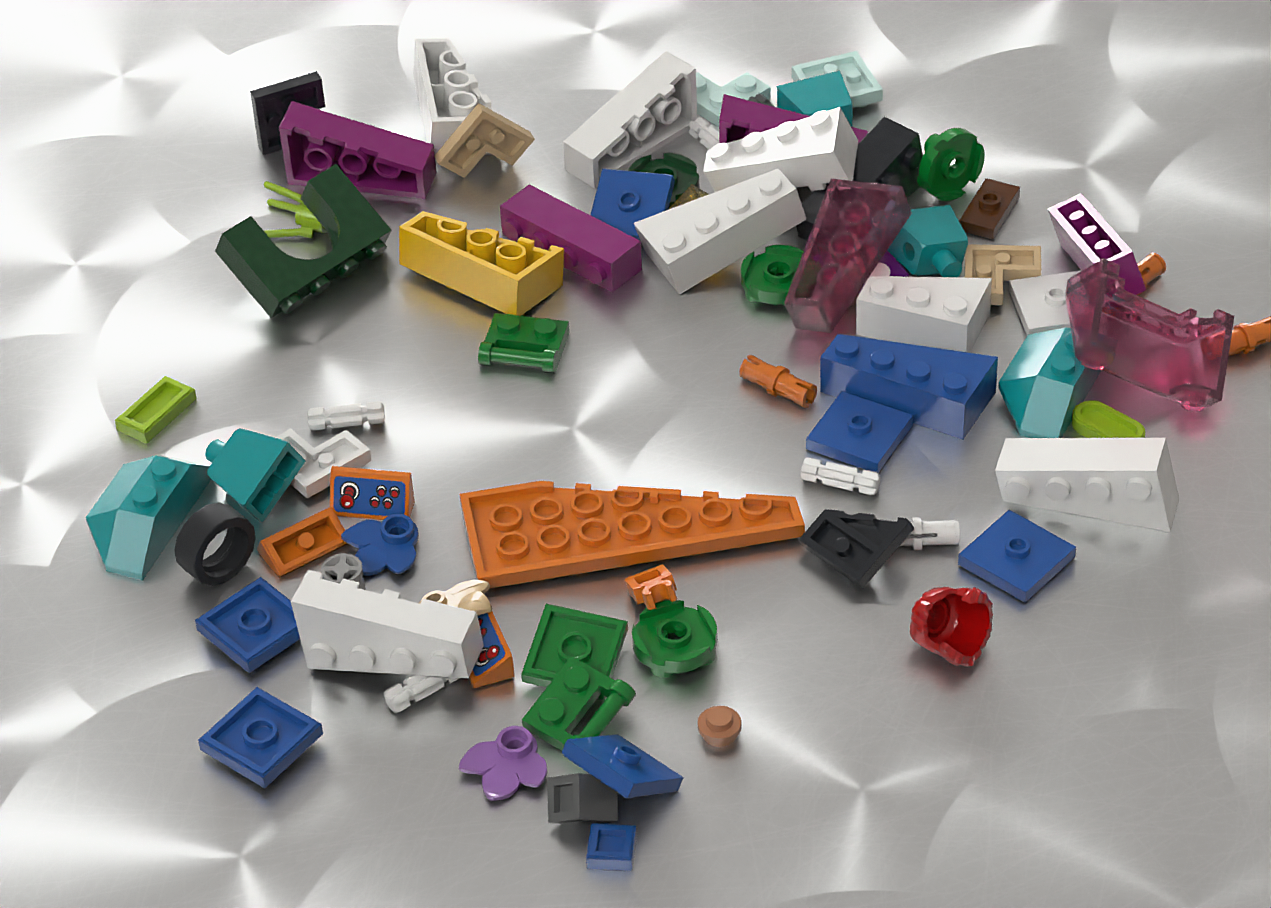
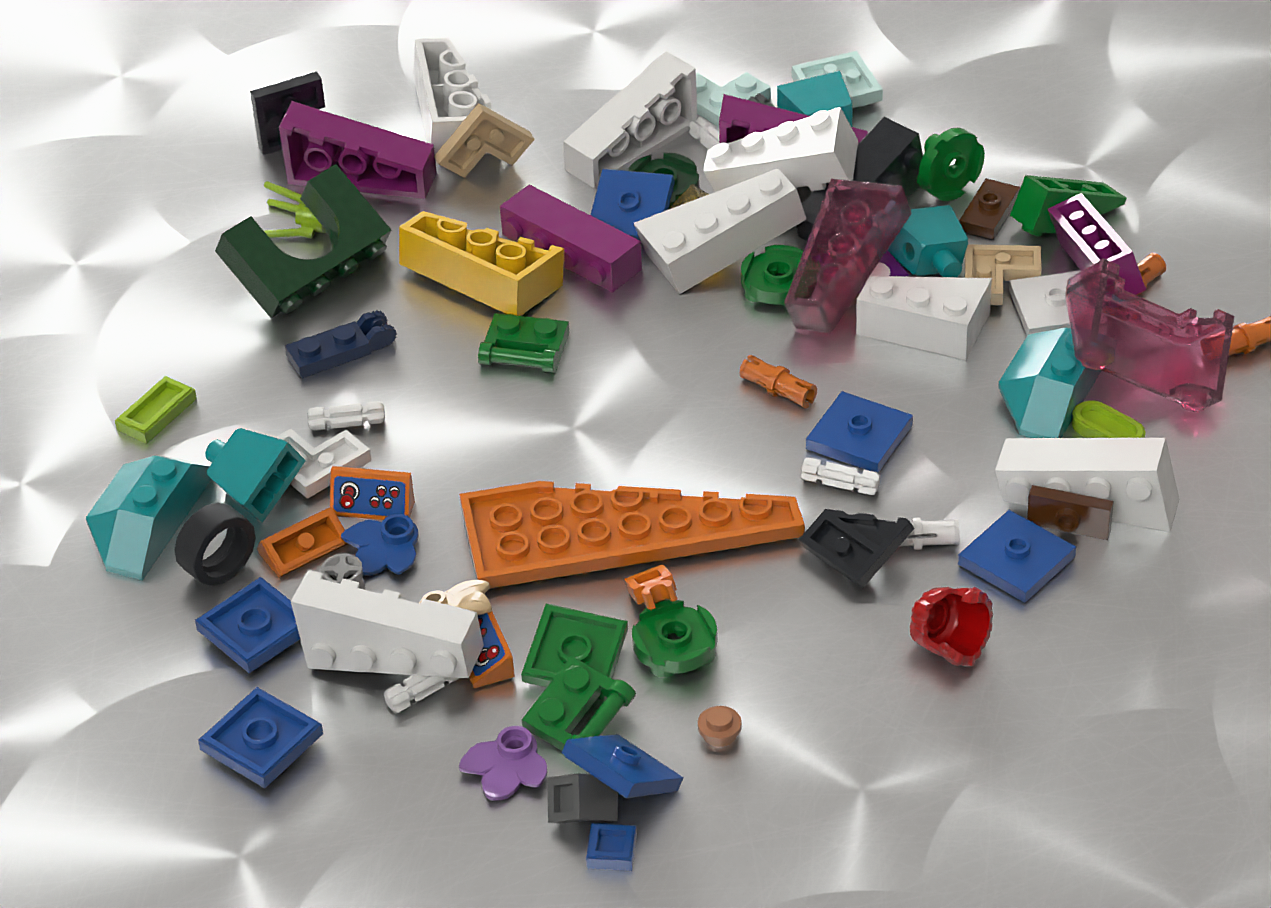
(340, 344): none -> dark blue hinge
(935, 385): blue wedge -> none
(1041, 193): none -> green slope
(1070, 512): none -> reddish brown plate

